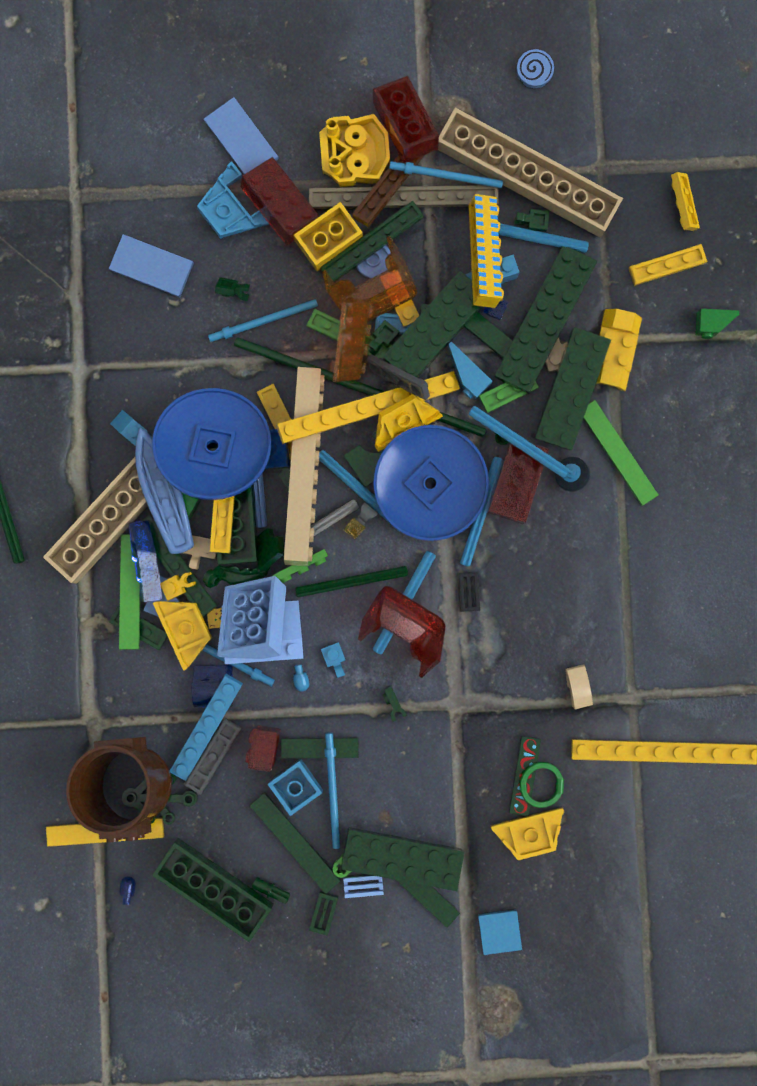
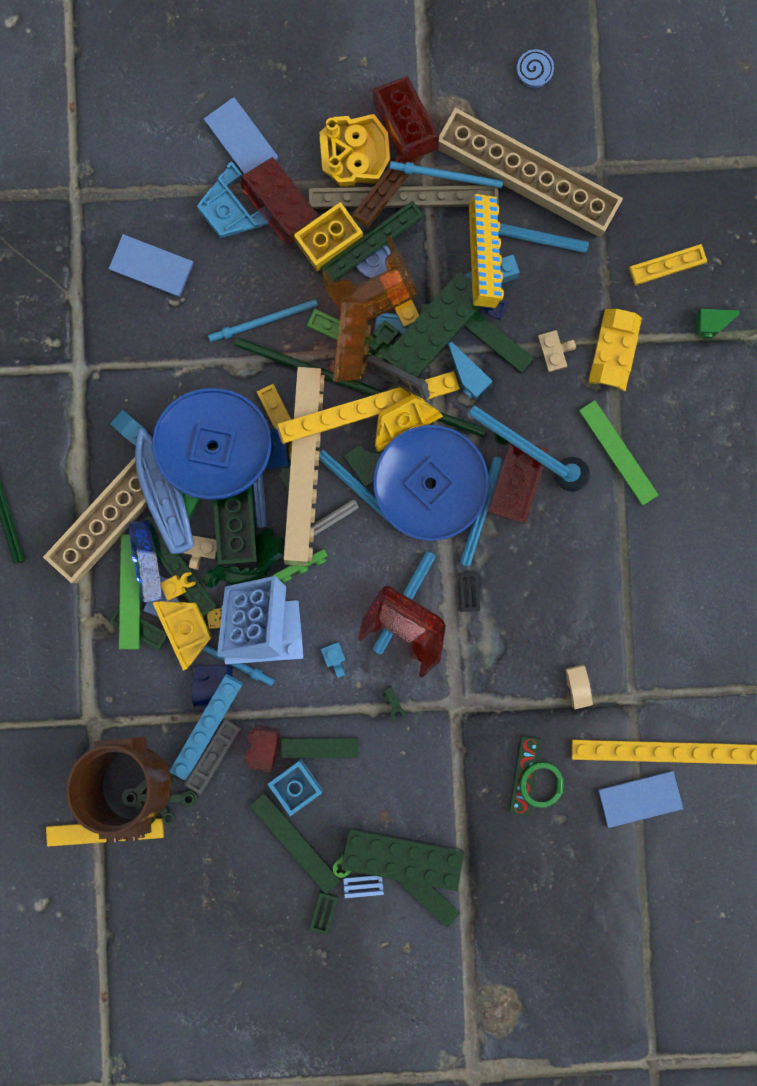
(127, 889): clear blue cylinder -> none
(213, 890): dark green brick -> none
(222, 525): yellow plate -> none
(230, 287): dark green plate -> none
(270, 890): dark green axle -> none
(300, 679): dark azure cylinder -> none
(330, 753): dark azure bar -> none
(351, 581): dark green axle -> none
(356, 525): leg -> none
(500, 932): dark azure tile -> none
(501, 396): bright green plate -> none
(531, 834): yellow wing -> none
(536, 220): dark green plate -> none
(546, 319): dark green plate -> none
(572, 388): dark green brick -> none
(640, 799): none -> medium blue tile
(685, 201): yellow plate -> none

